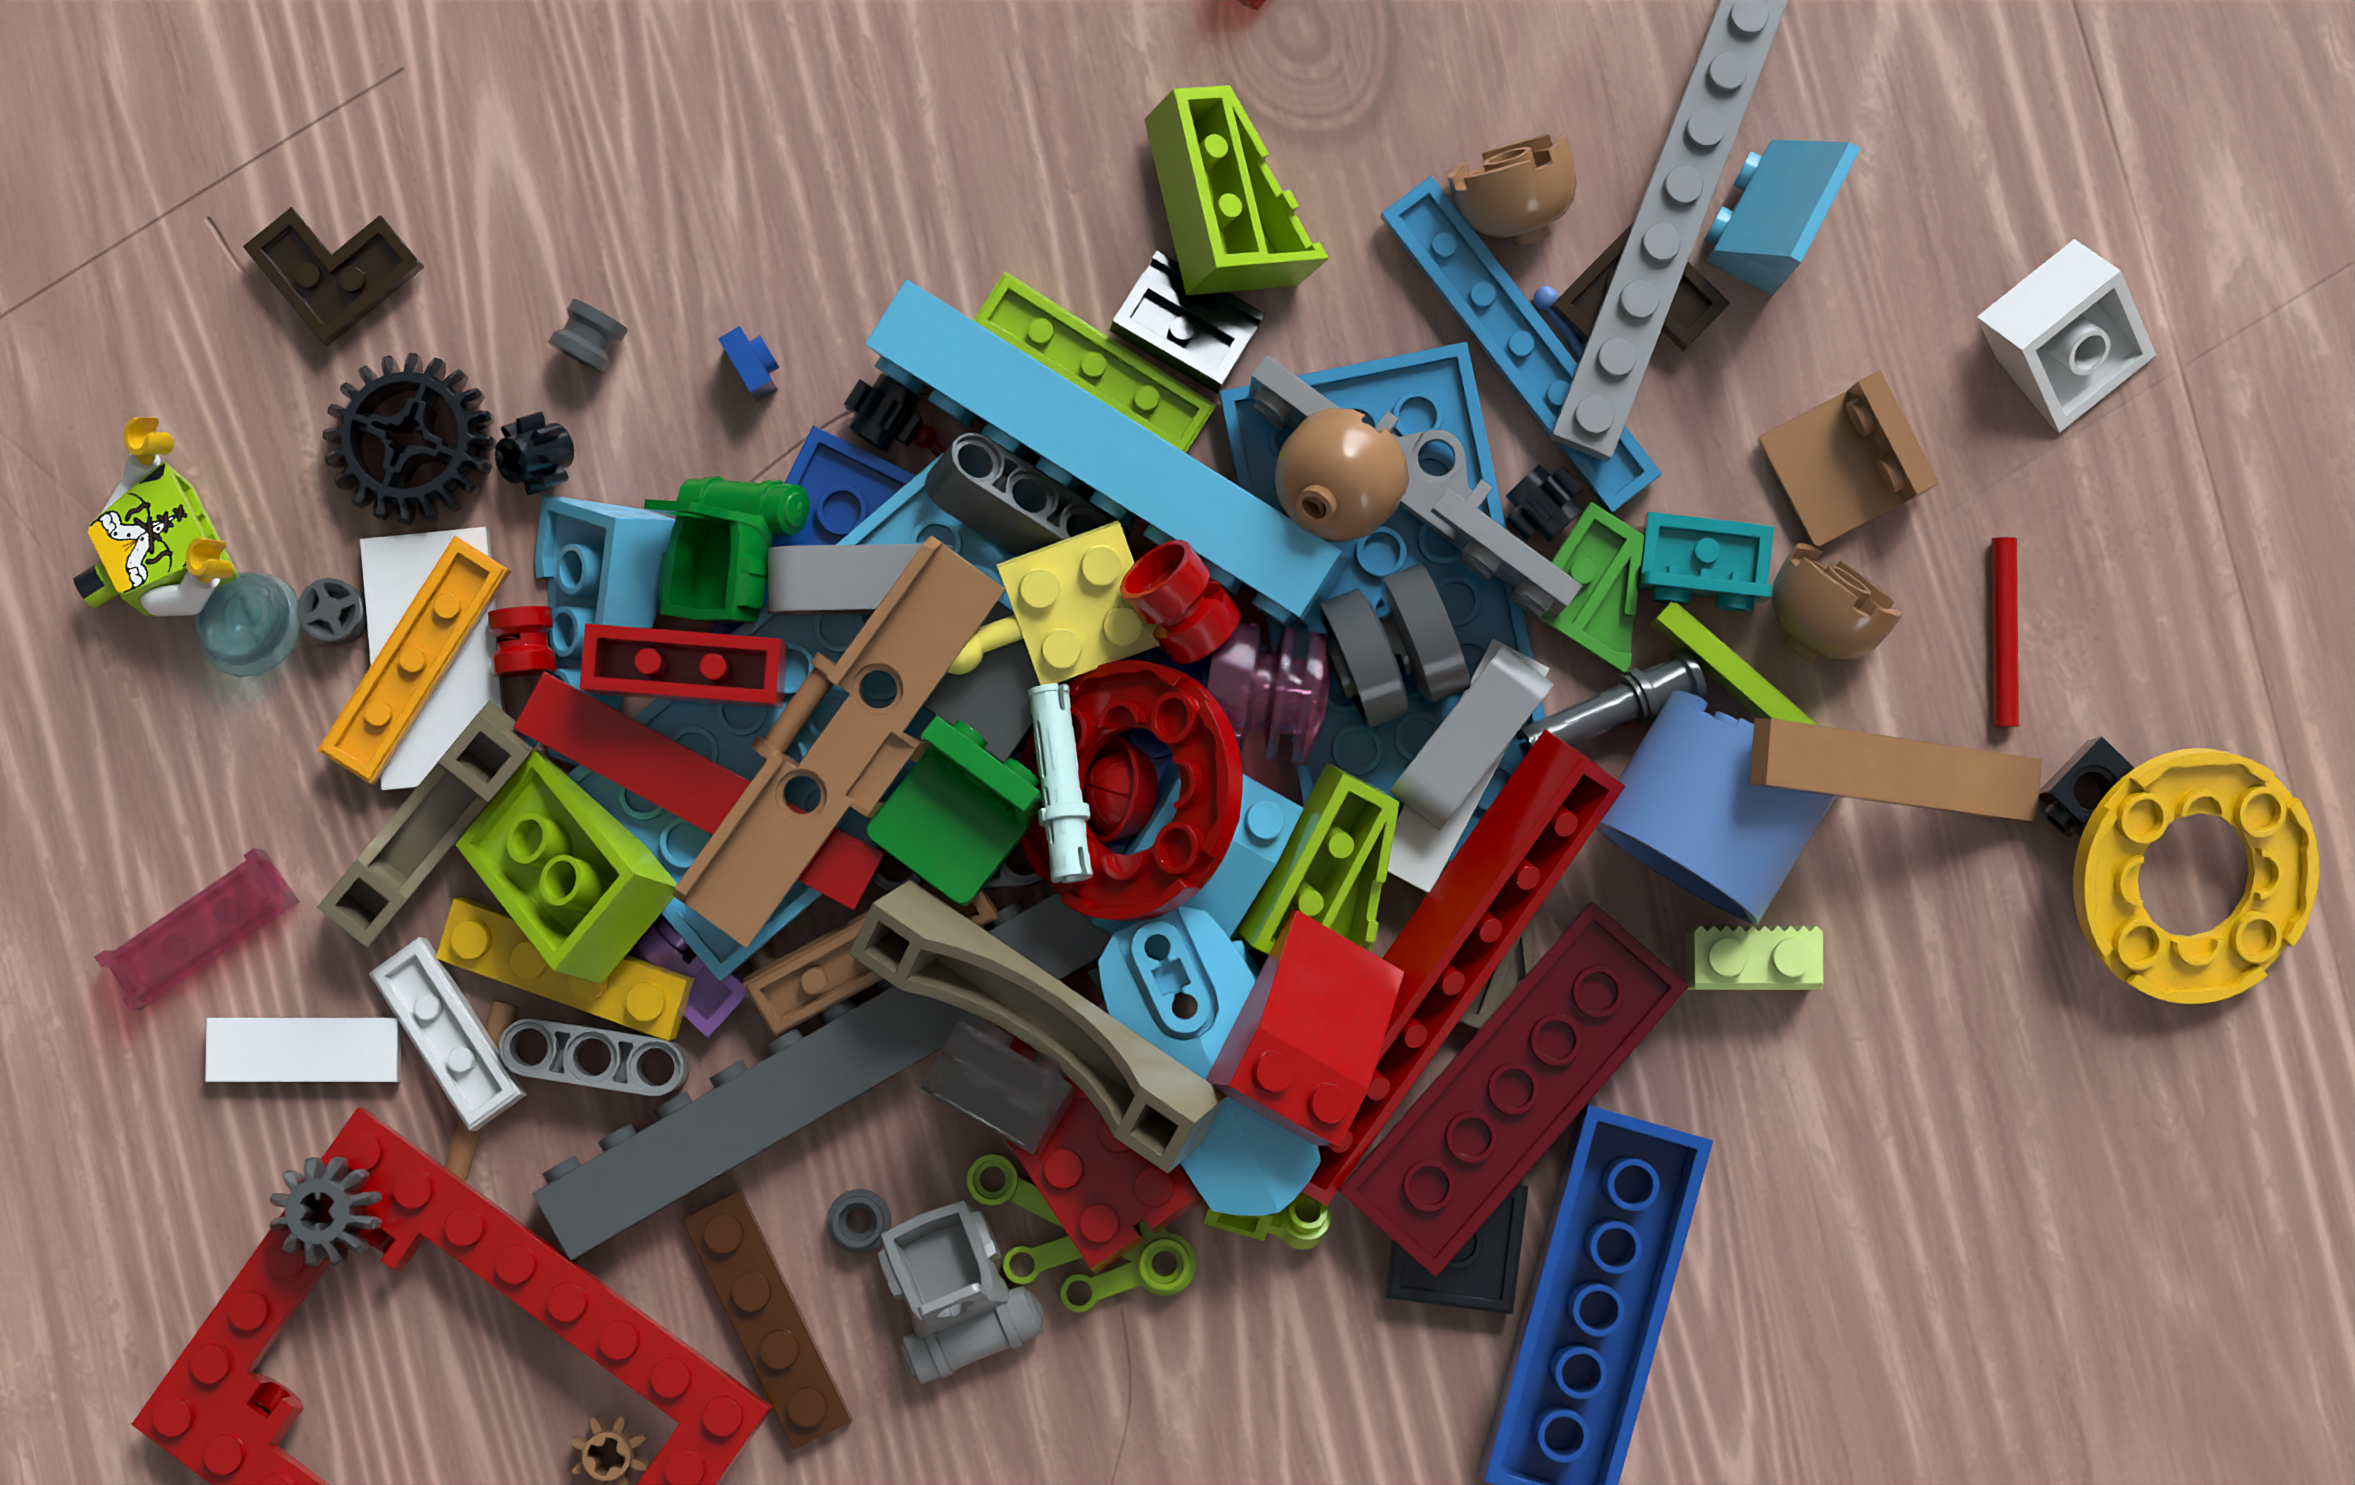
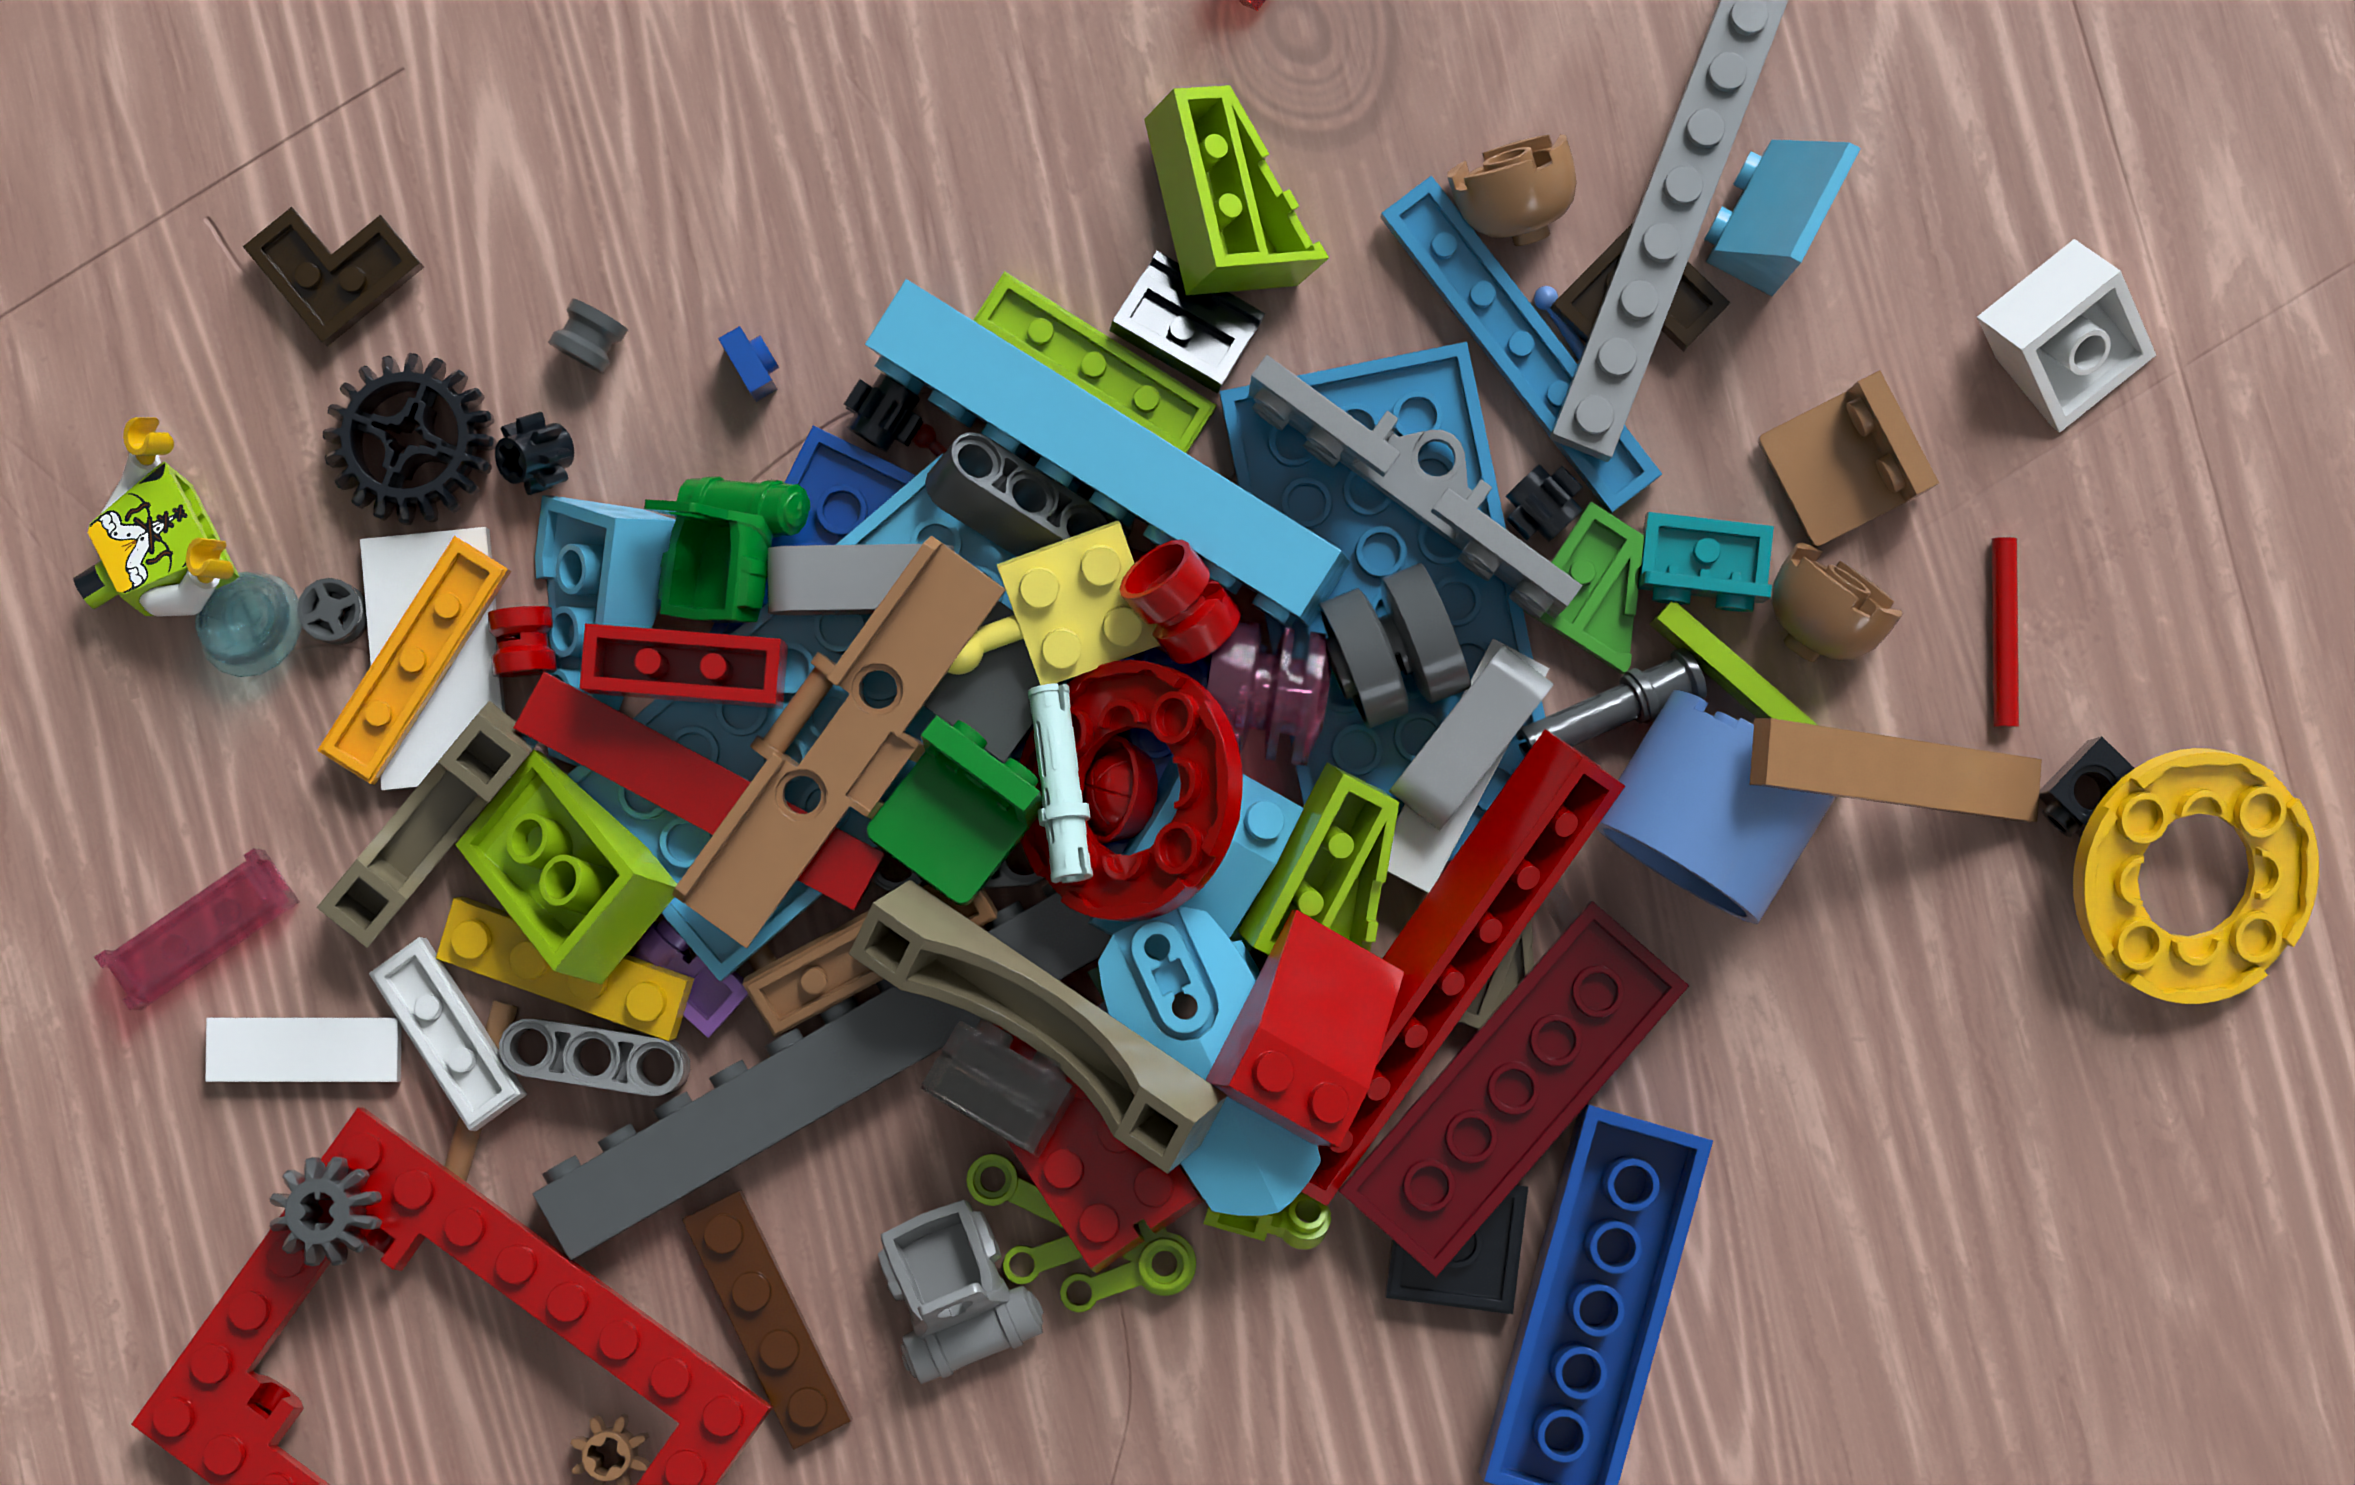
(838, 1220): dark grey plate -> none
(1340, 475): medium nougat cylinder -> none
(1754, 958): yellowish green brick -> none

